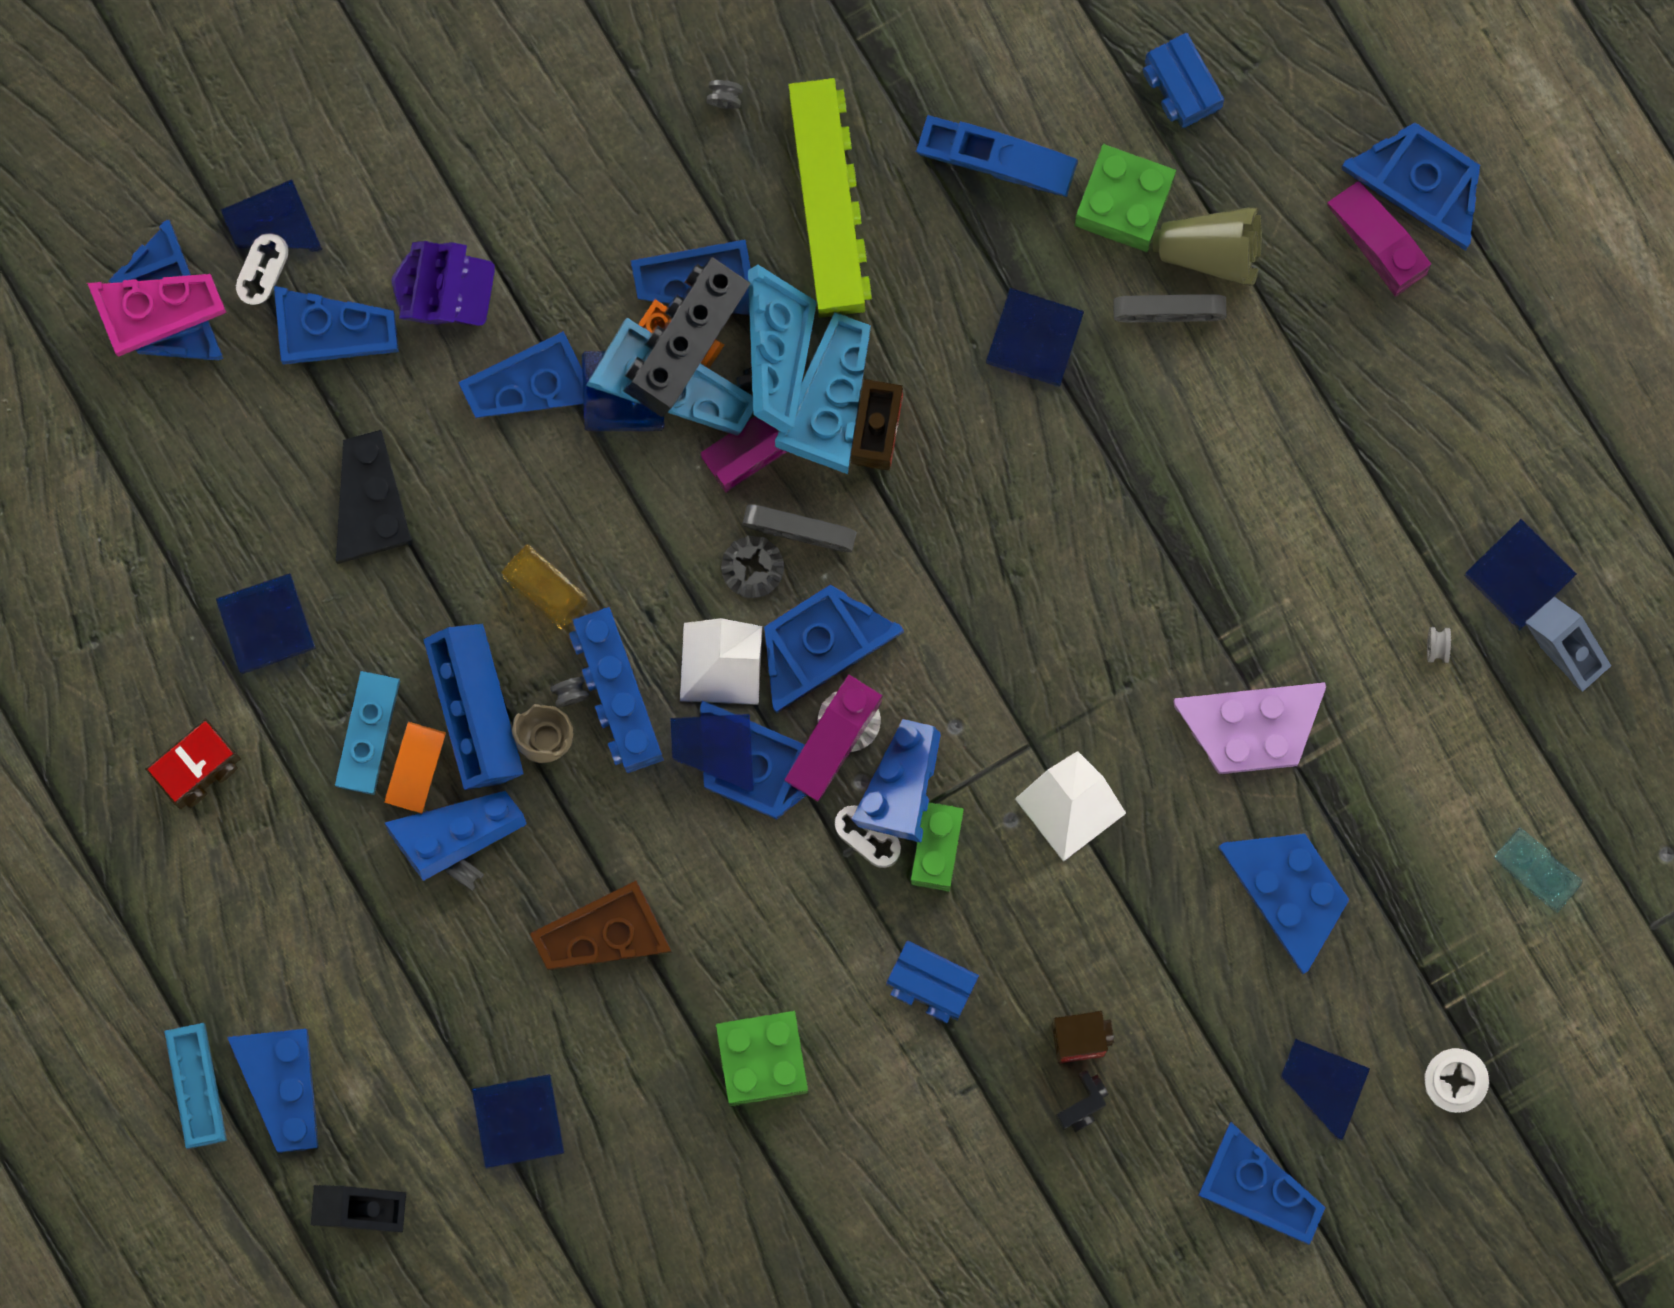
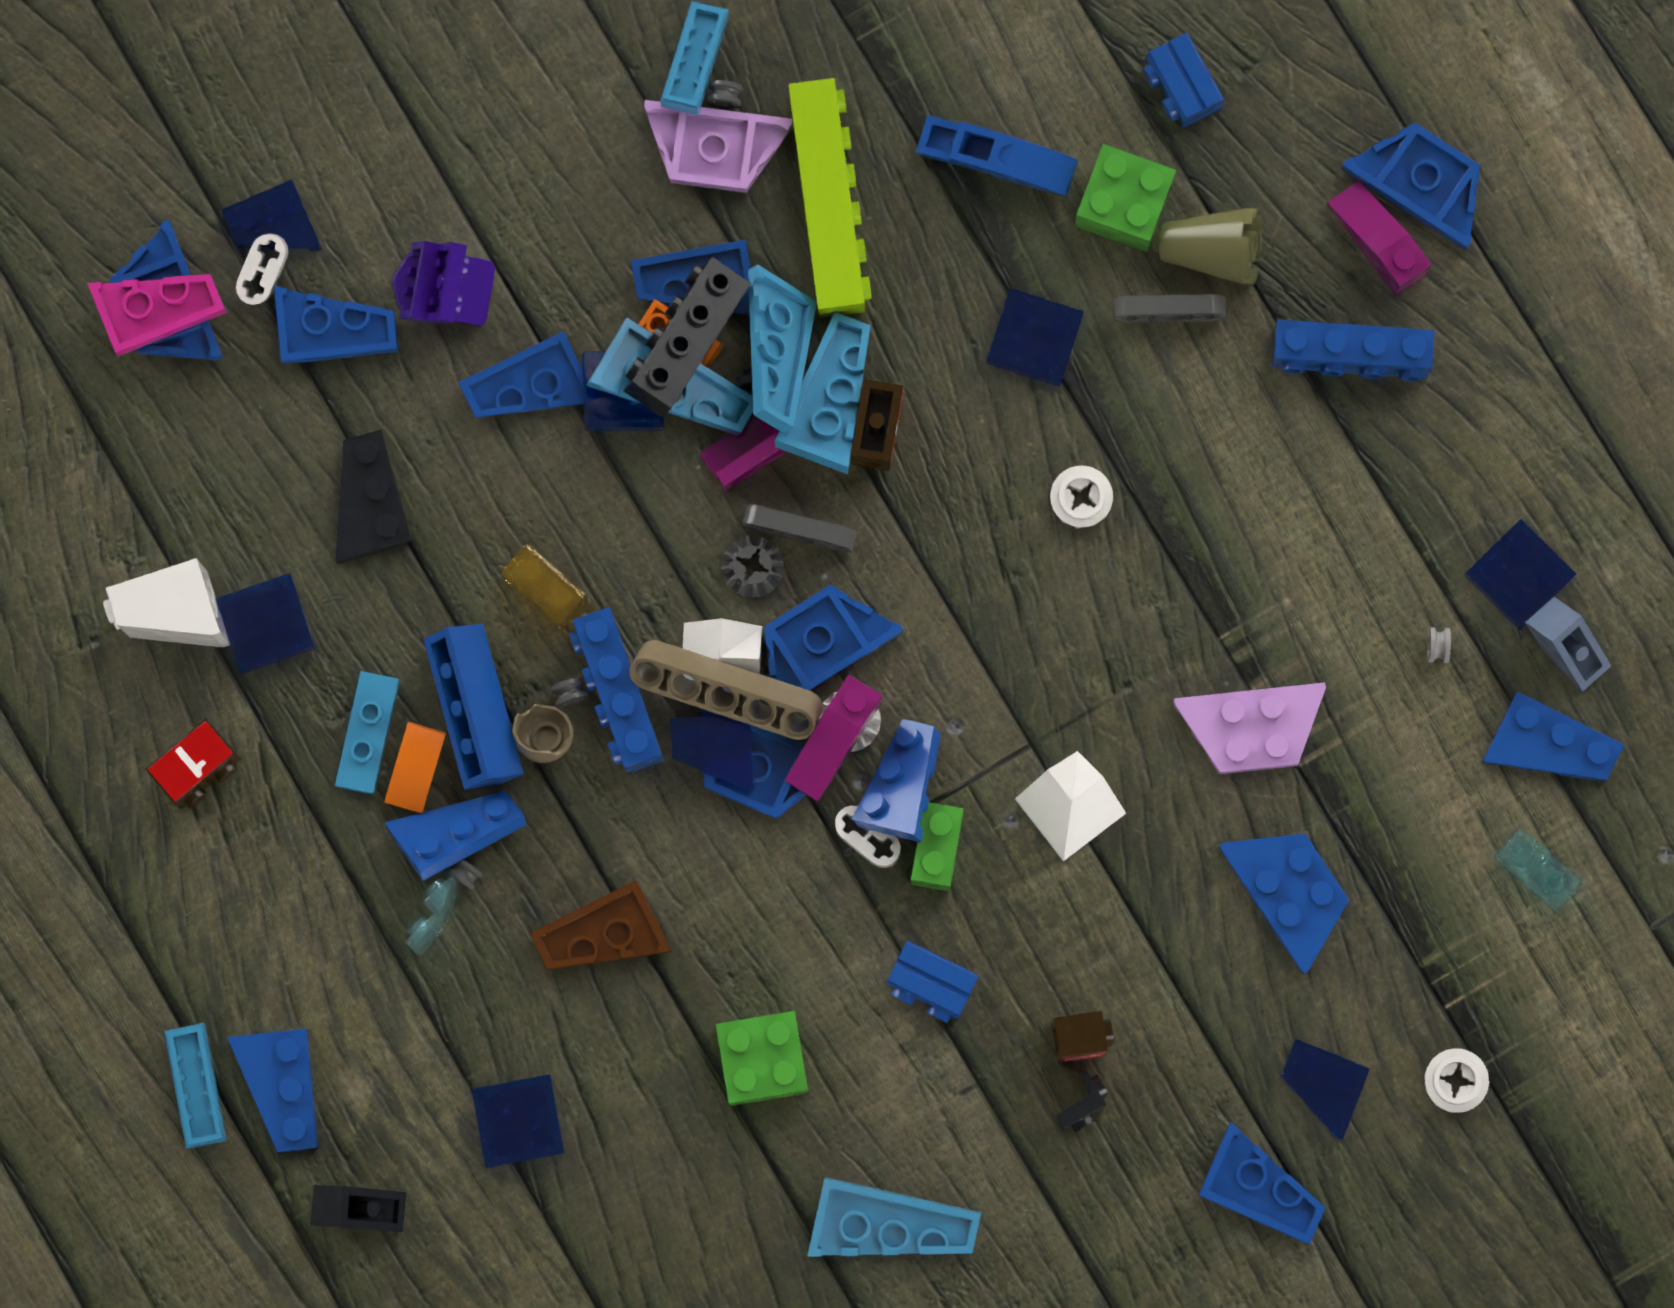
(169, 606): none -> white slope
(440, 901): none -> clear light blue slope
(694, 58): none -> dark azure plate
(707, 693): none -> dark tan beam
(716, 146): none -> lavender wing
(877, 1221): none -> dark azure wing
(1077, 479): none -> white gear
(1352, 349): none -> blue brick
(1549, 741): none -> blue wing

